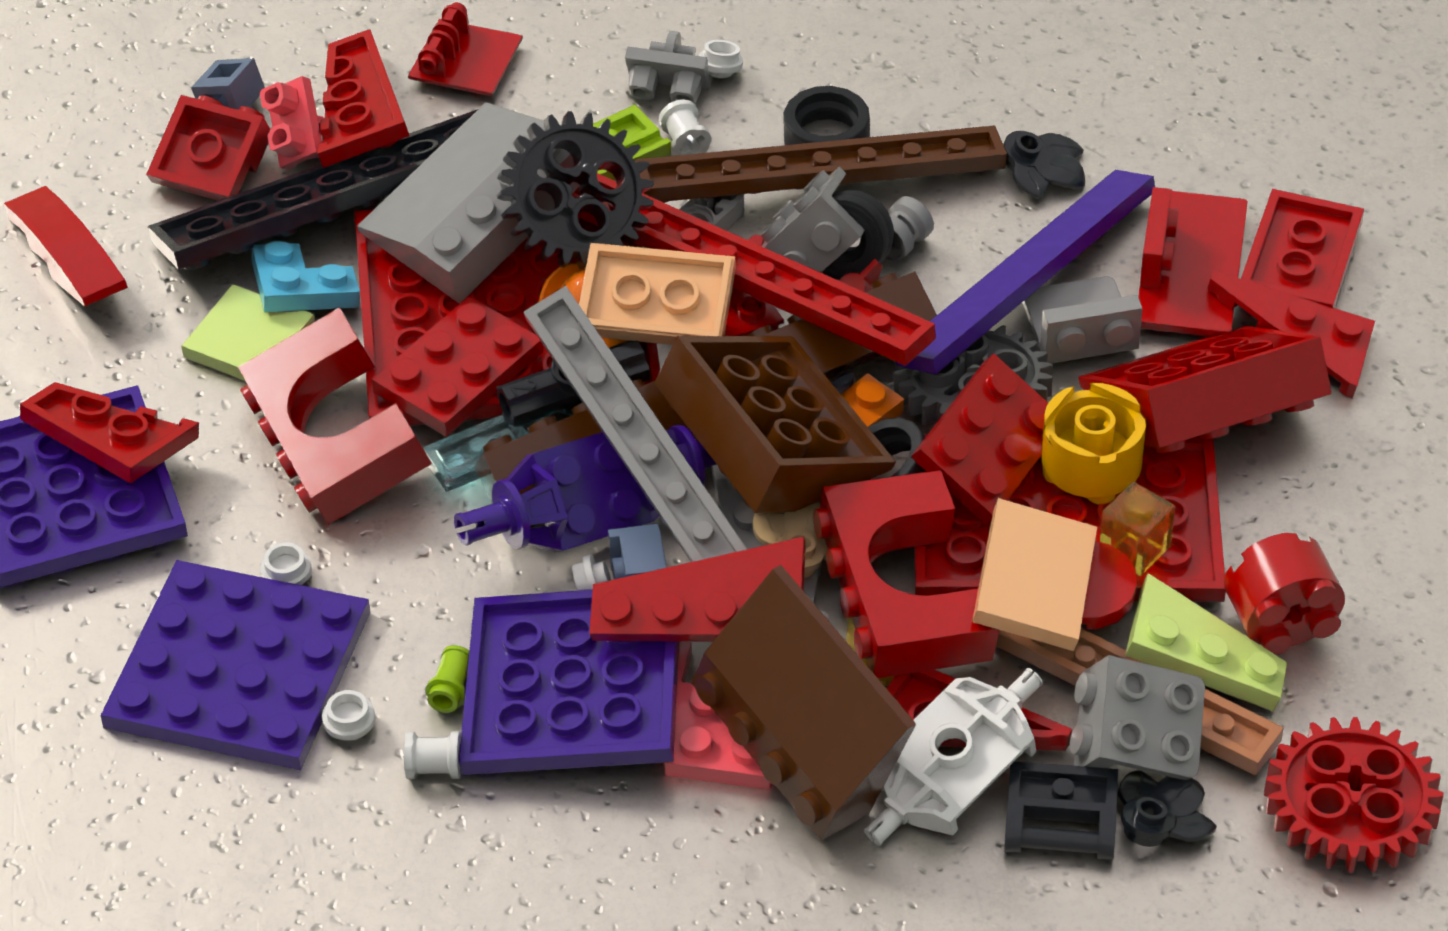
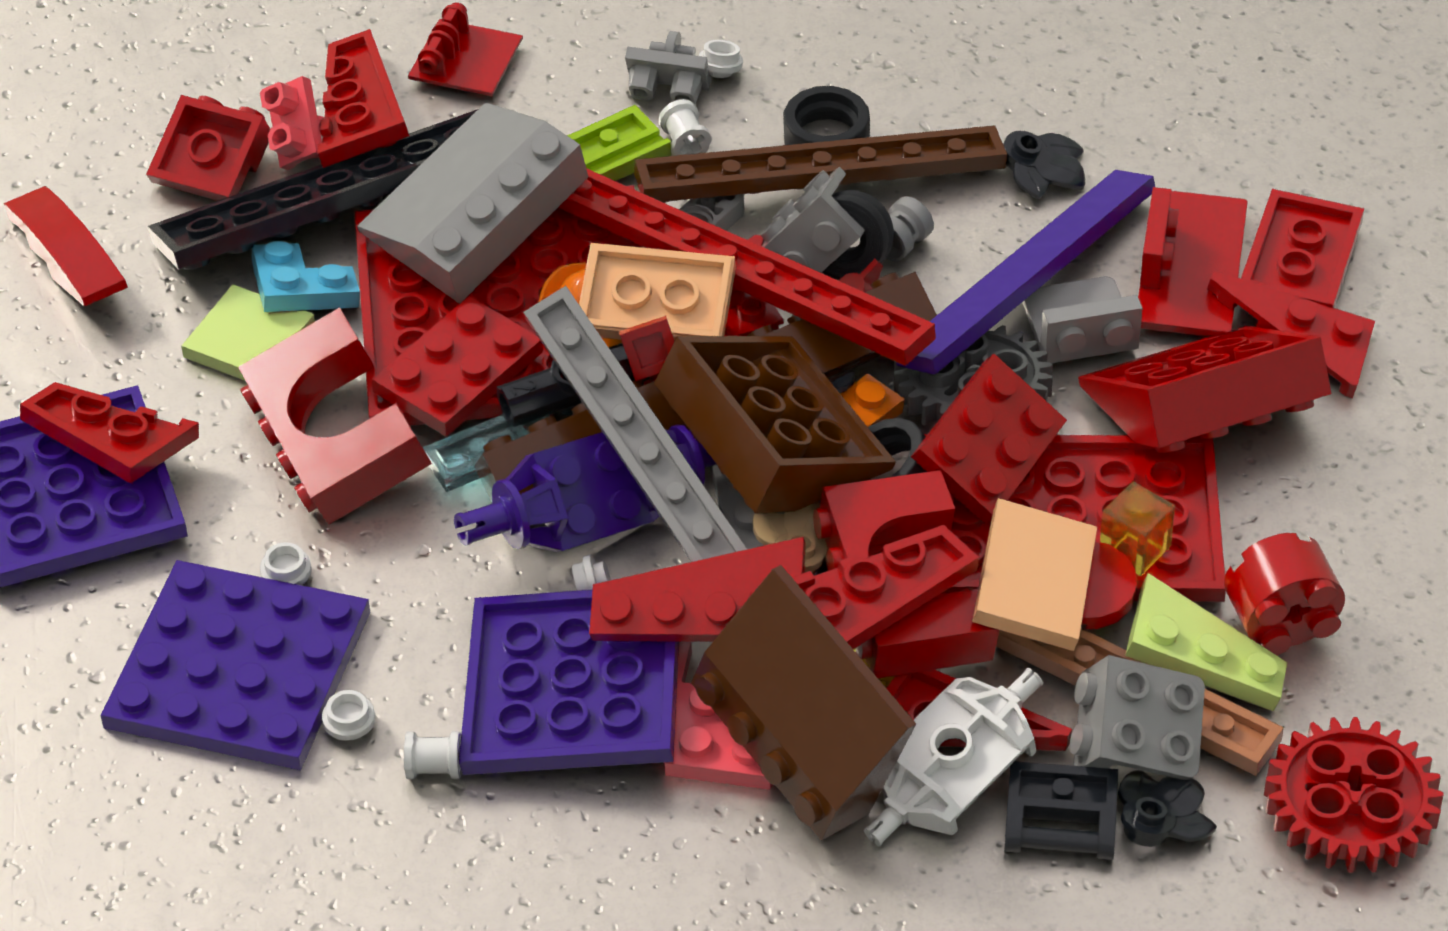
(231, 82): sand blue brick -> none
(446, 689): lime pin -> none
(591, 151): black gear -> none
(635, 550): sand blue brick -> none
(647, 346): none -> red plate
(881, 589): none -> red wing
(1093, 441): yellow brick -> none

